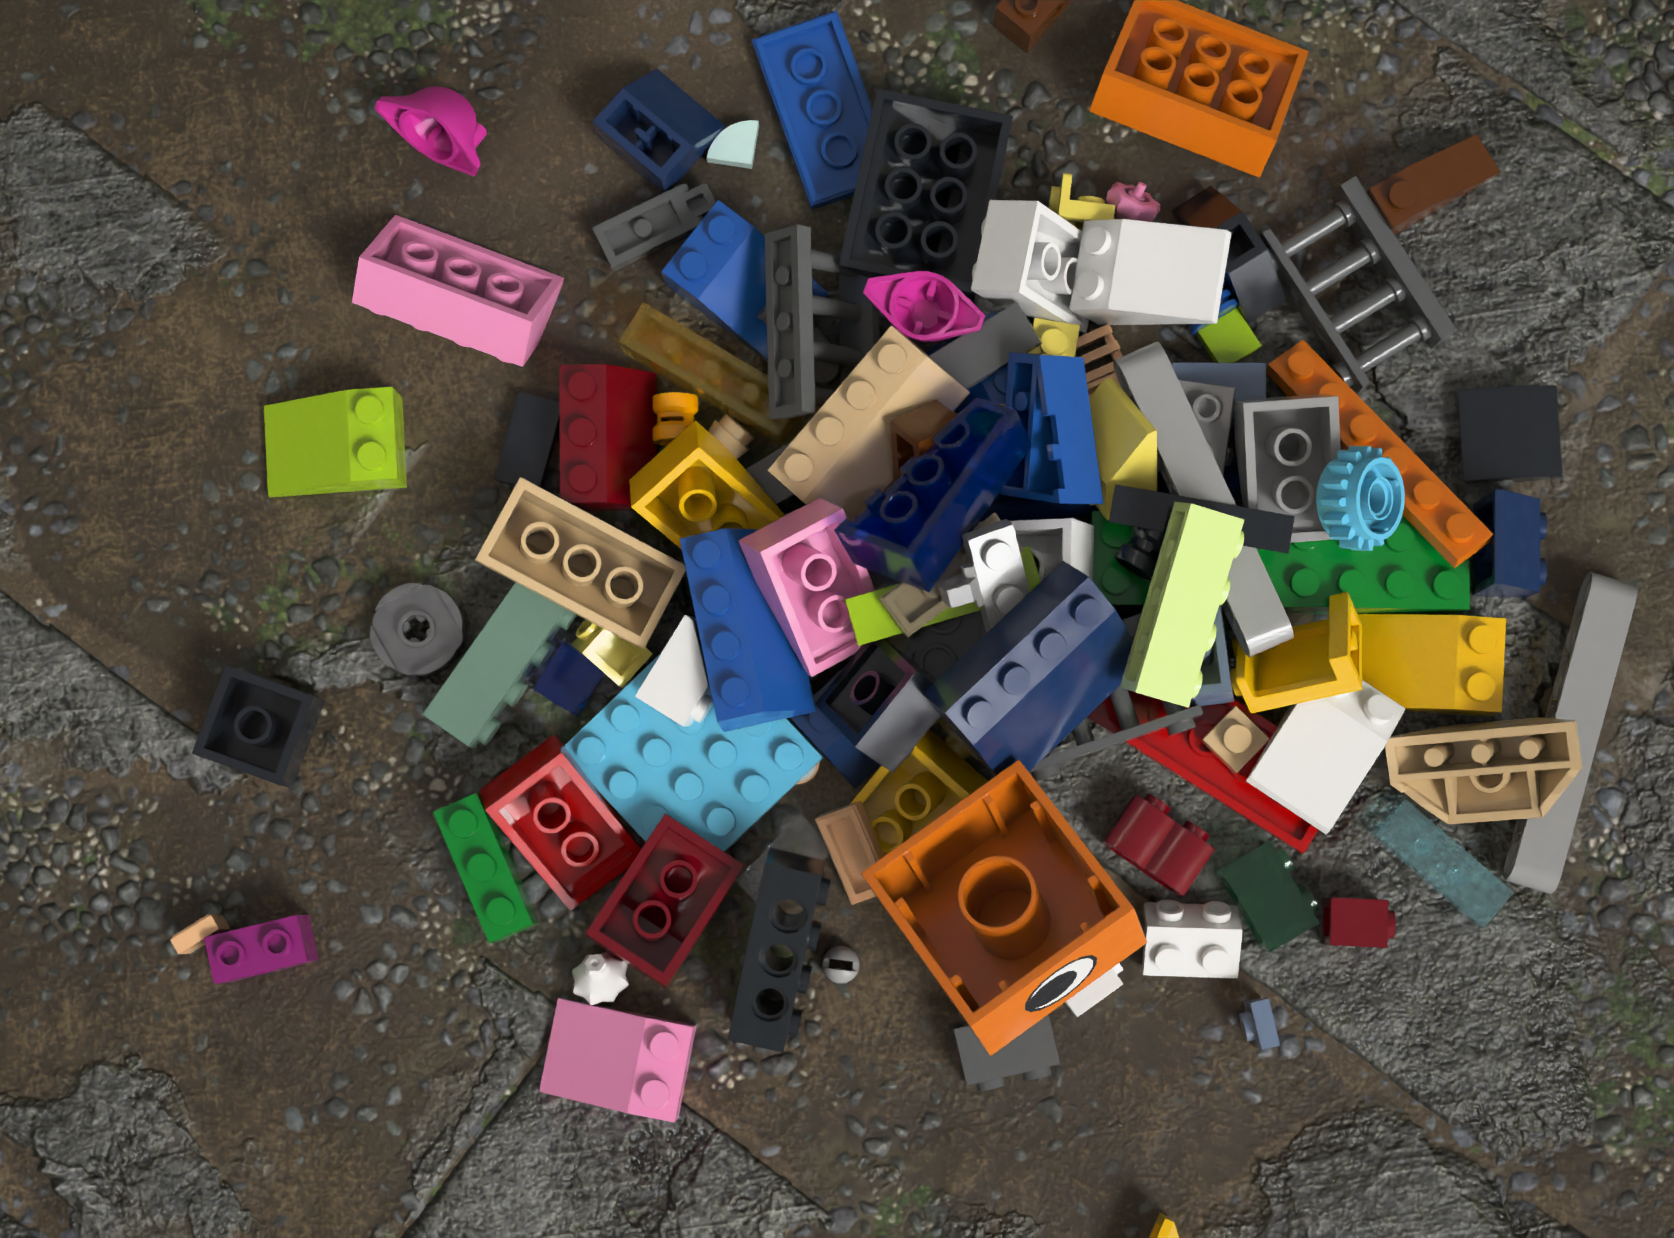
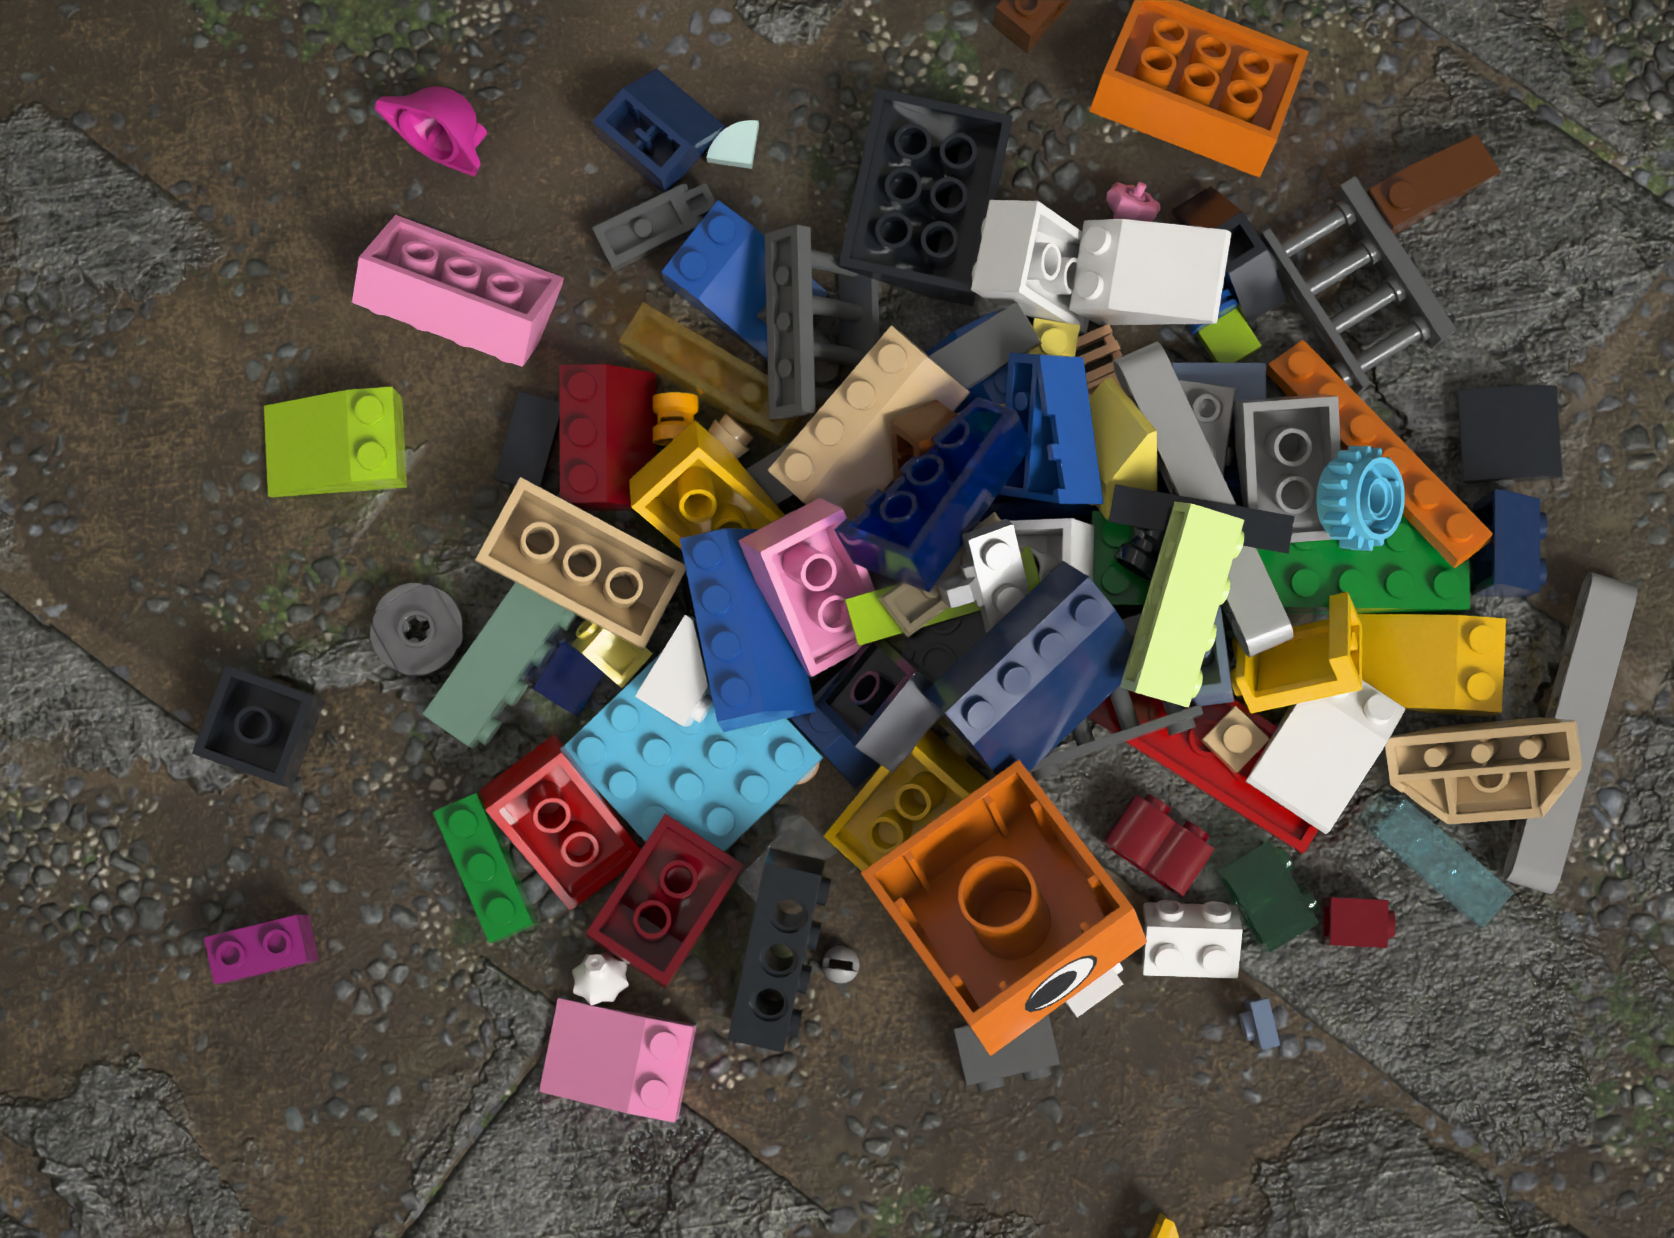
(193, 936): light nougat tile -> none
(818, 104): blue tile -> none
(851, 847): light nougat tile -> none
(924, 305): dark pink hat -> none
(1078, 210): light yellow bracket -> none

